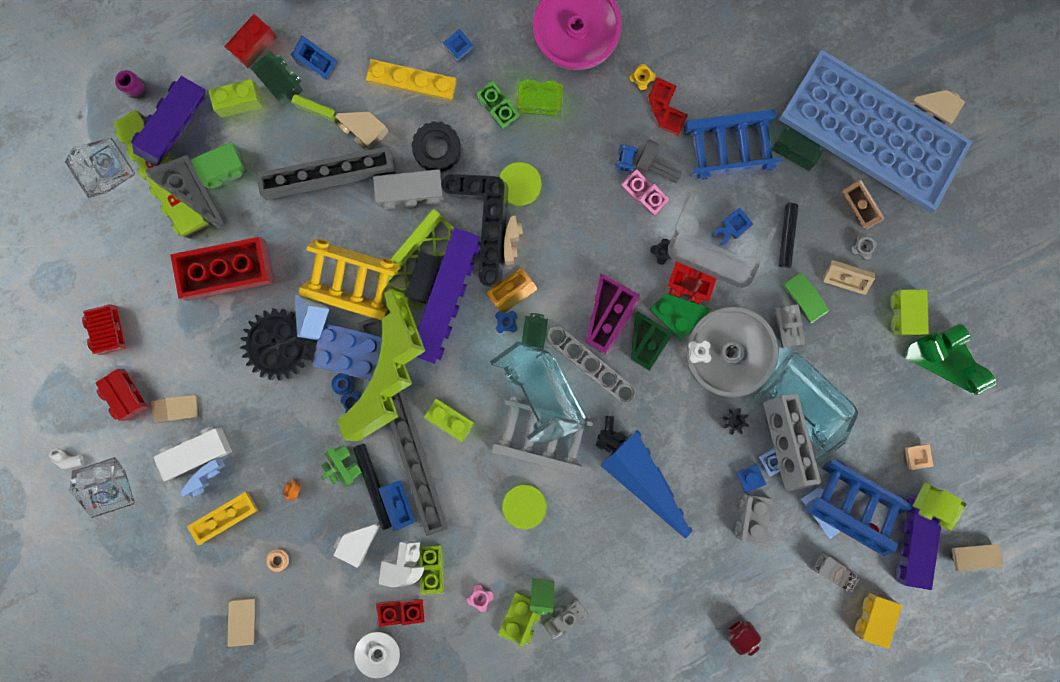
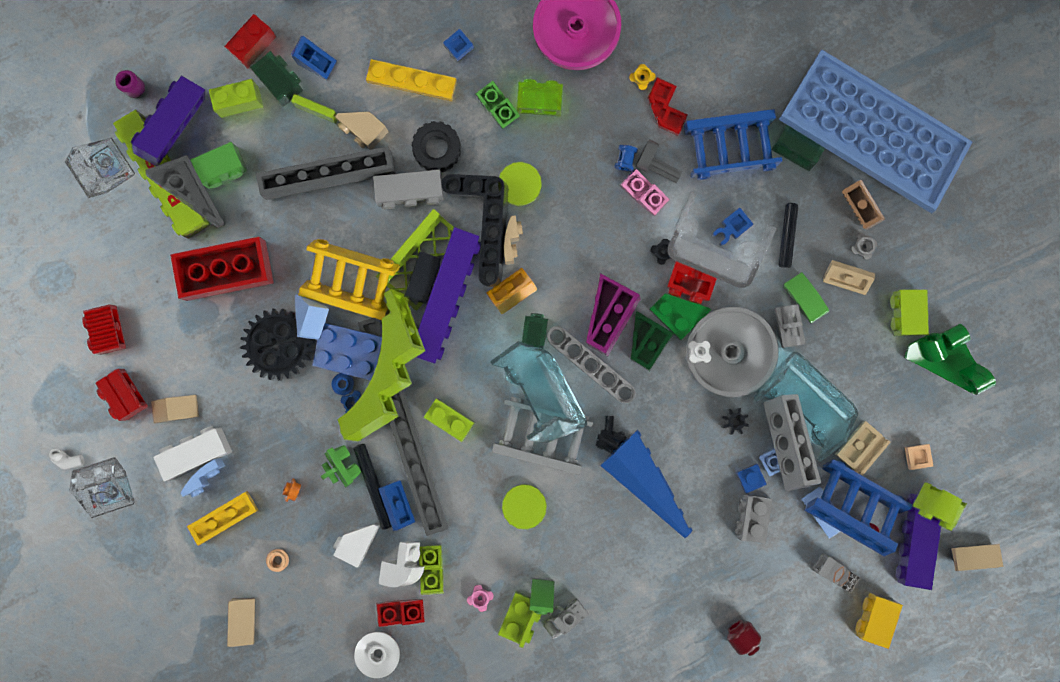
(501, 326): blue plate -> none
(862, 448): none -> tan plate
(940, 105): tan slope -> none

